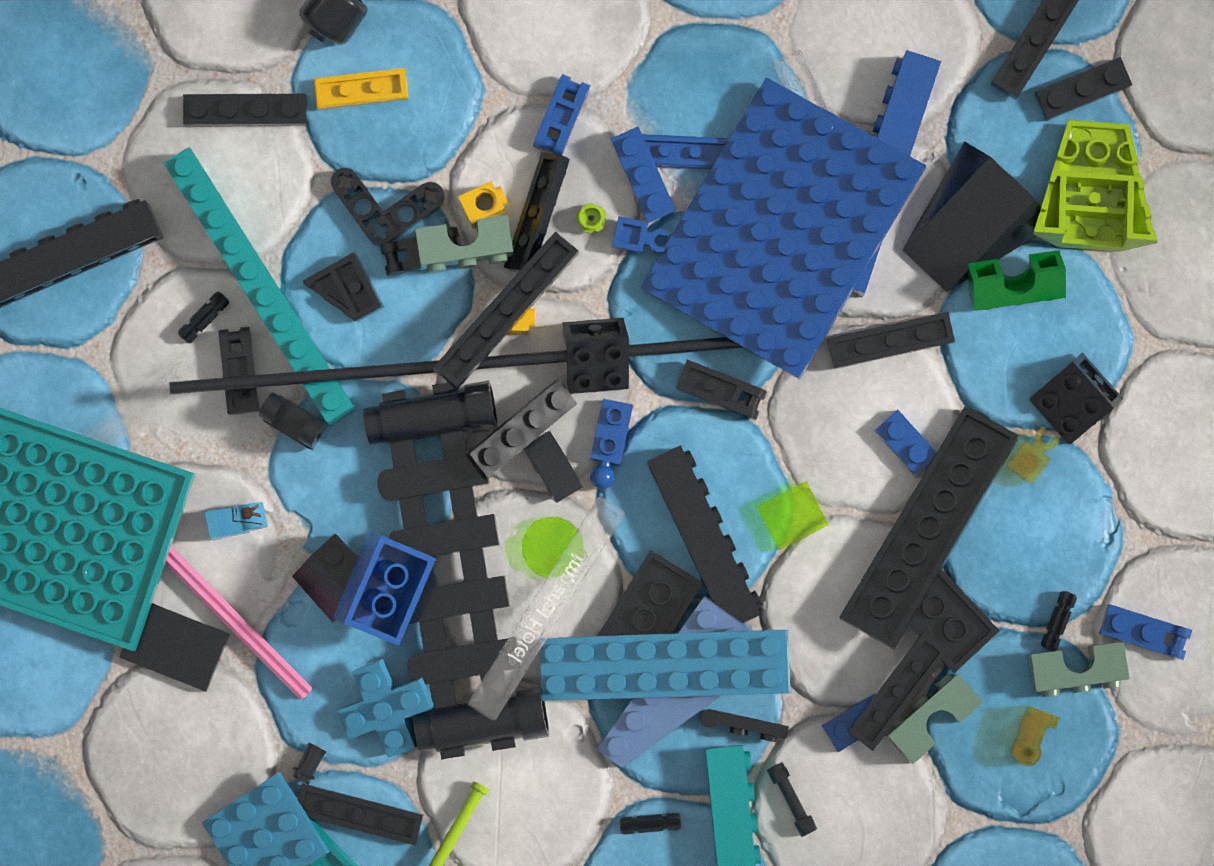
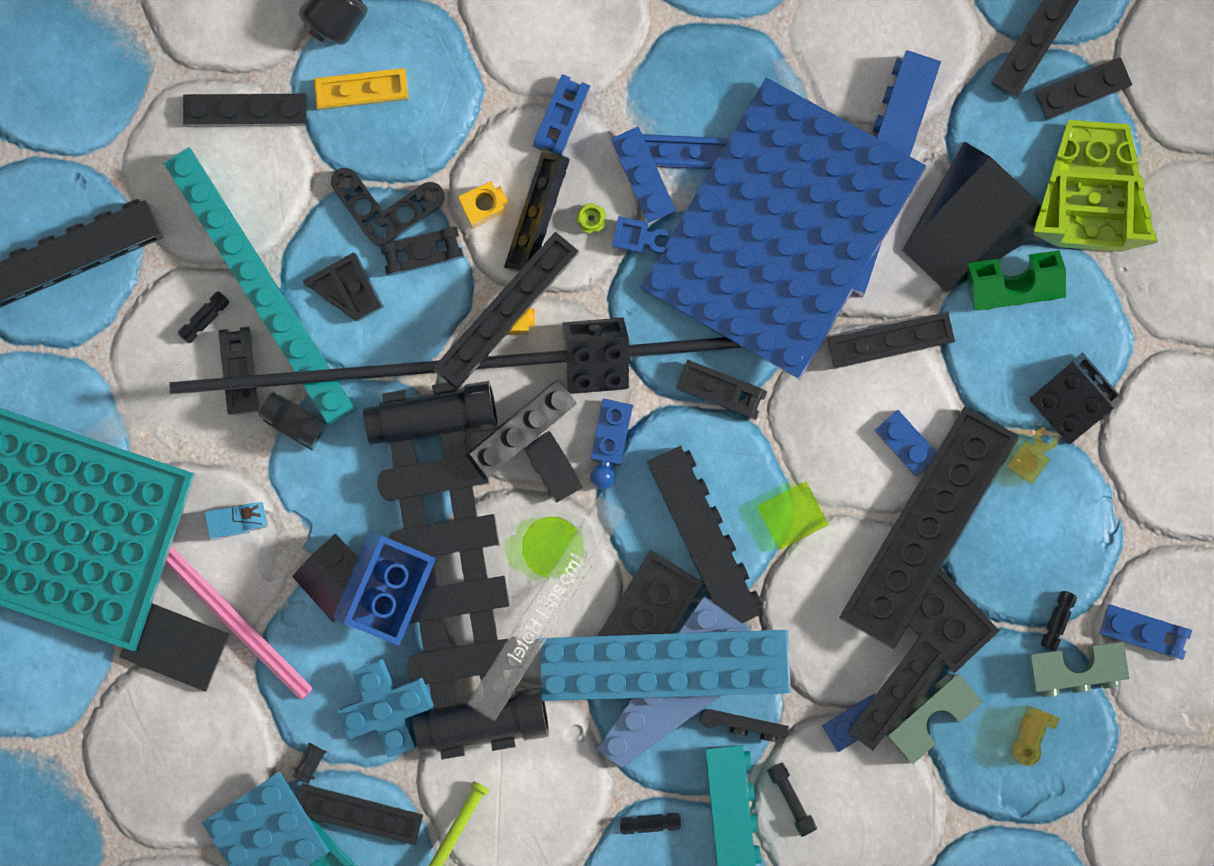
(438, 251): sand green arch -> none

